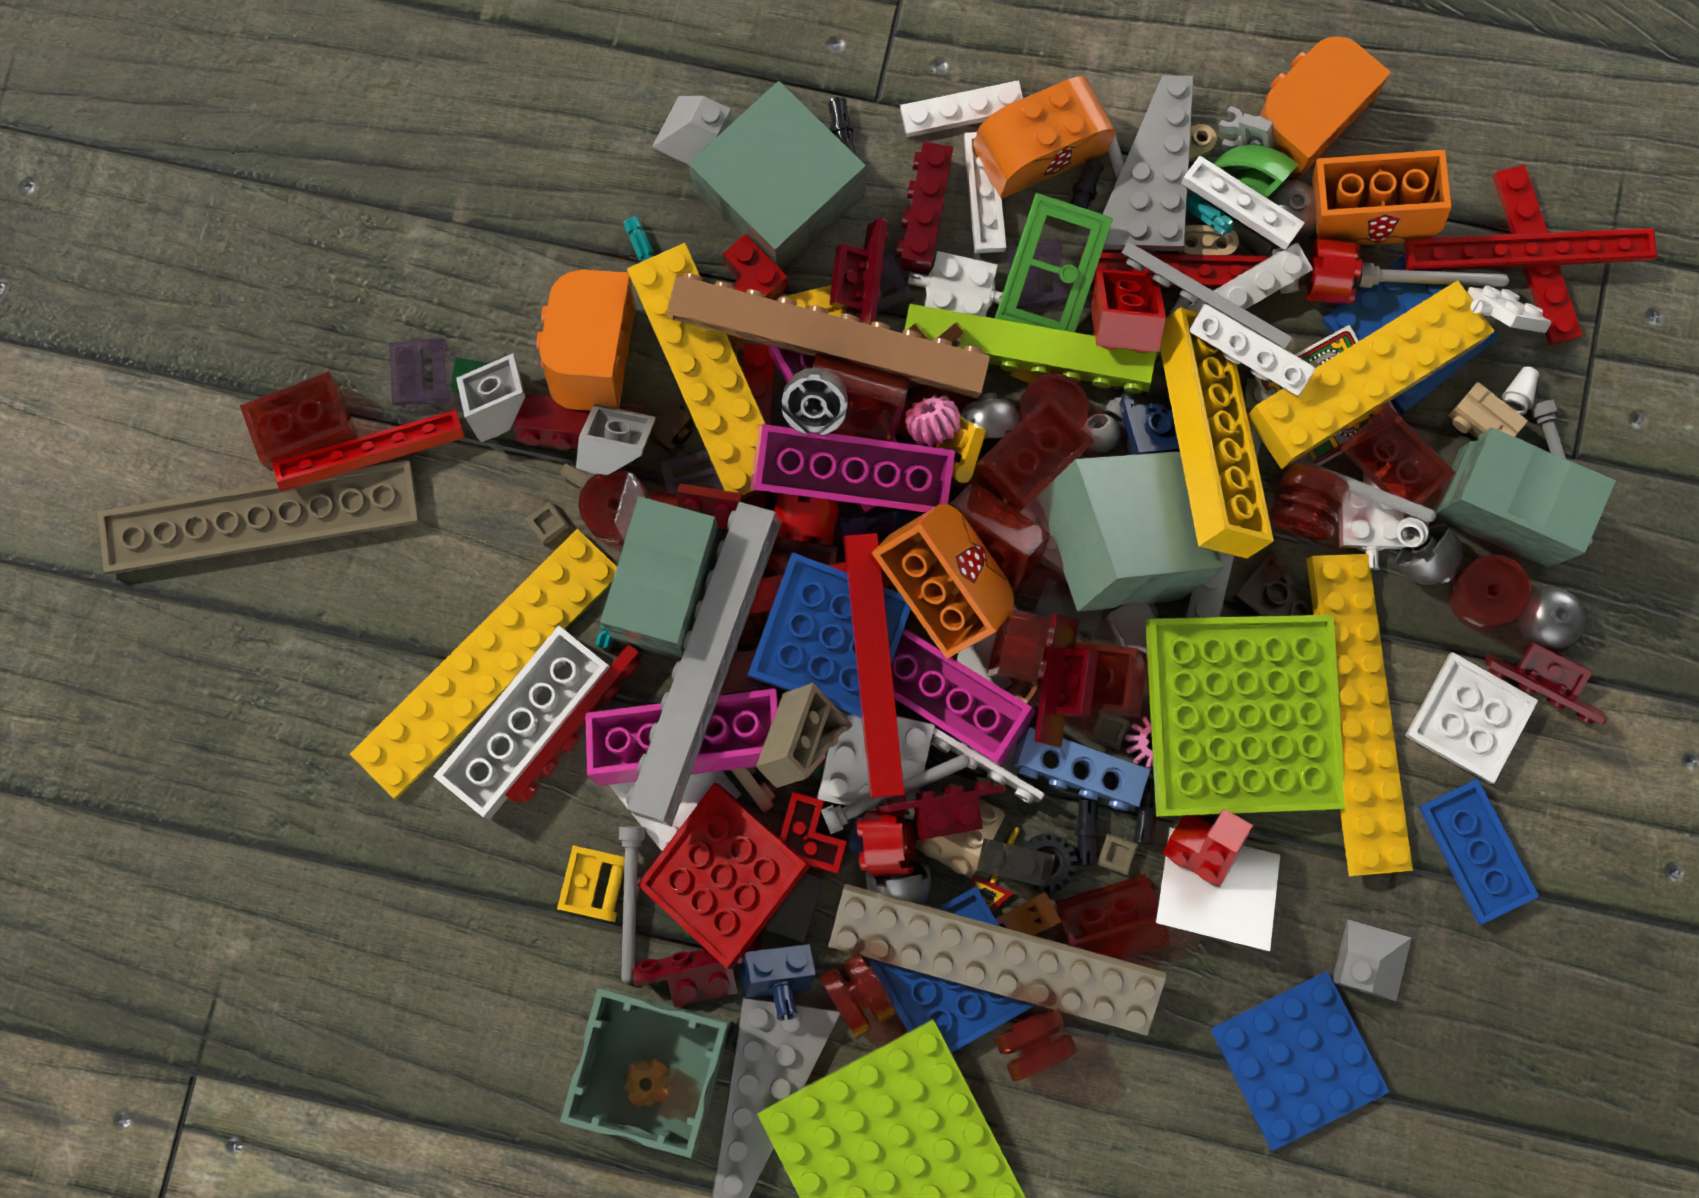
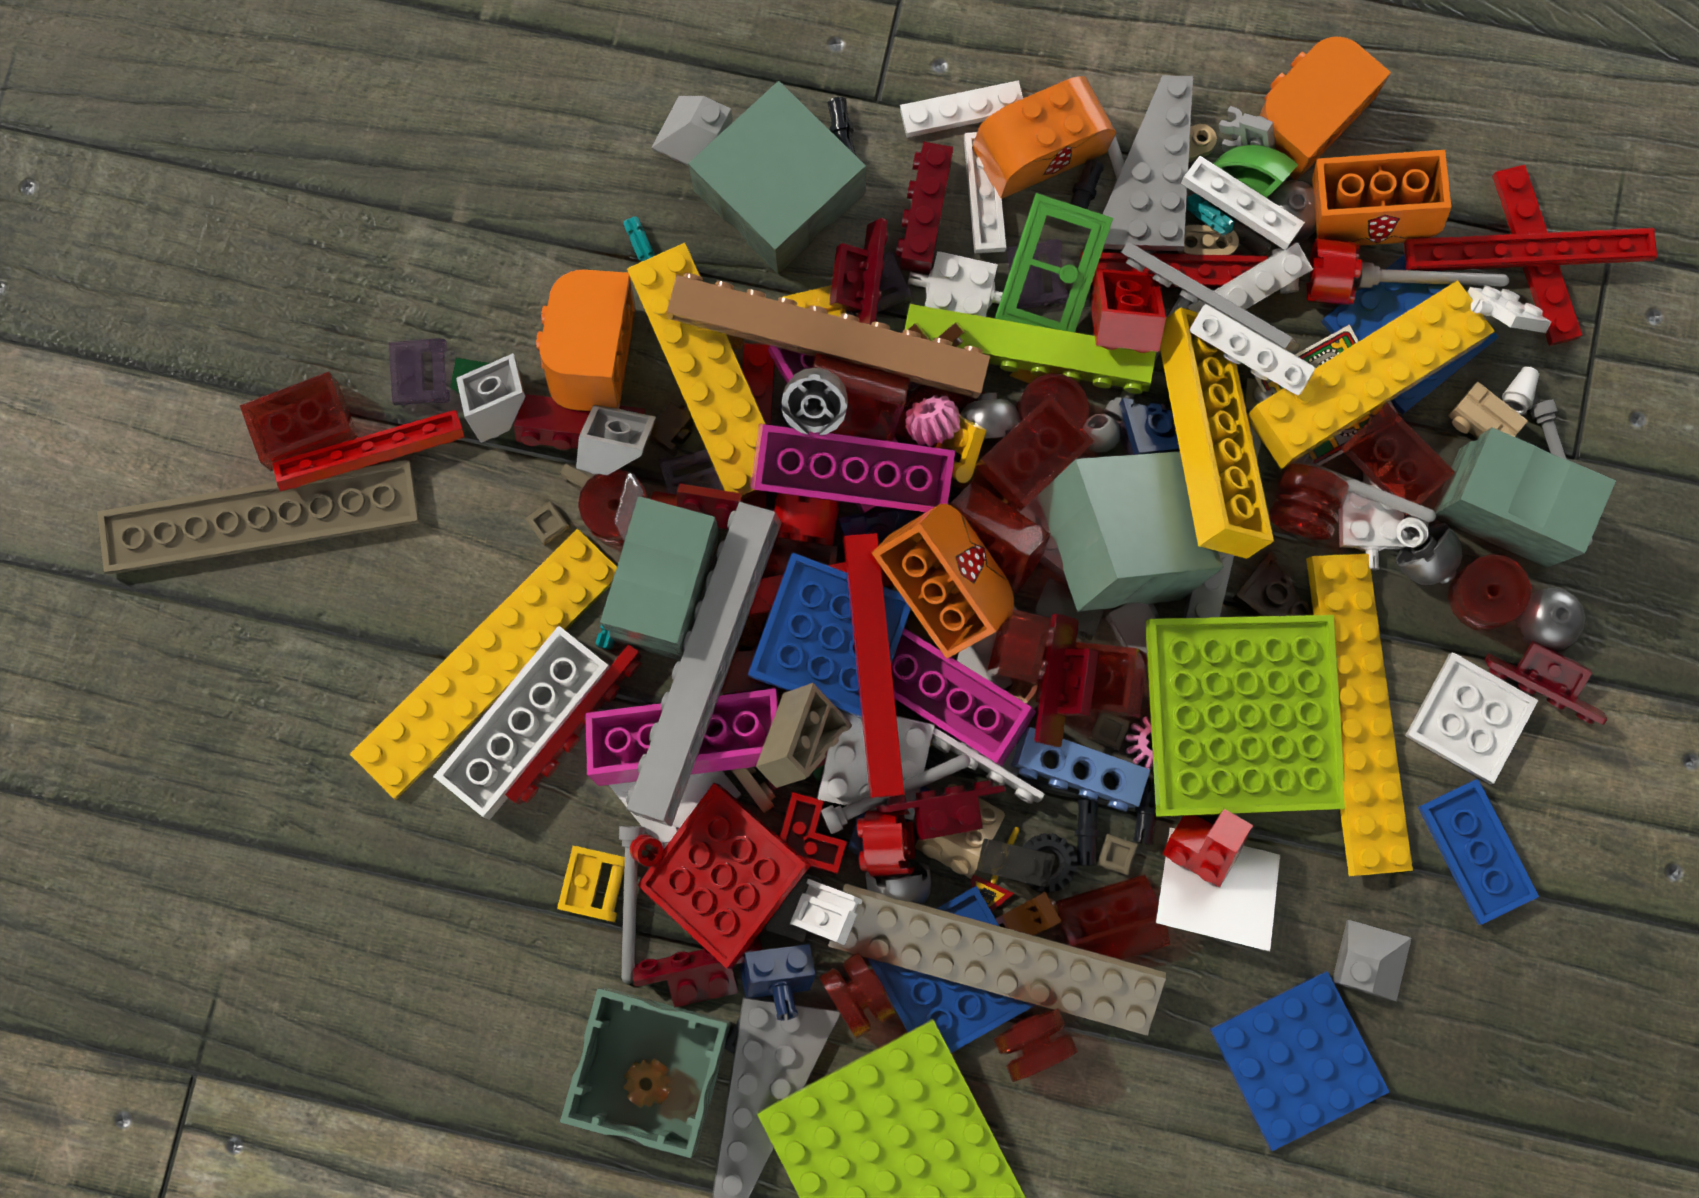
(654, 854): none -> red bush
(754, 269): red brick -> none
(826, 912): none -> white plate

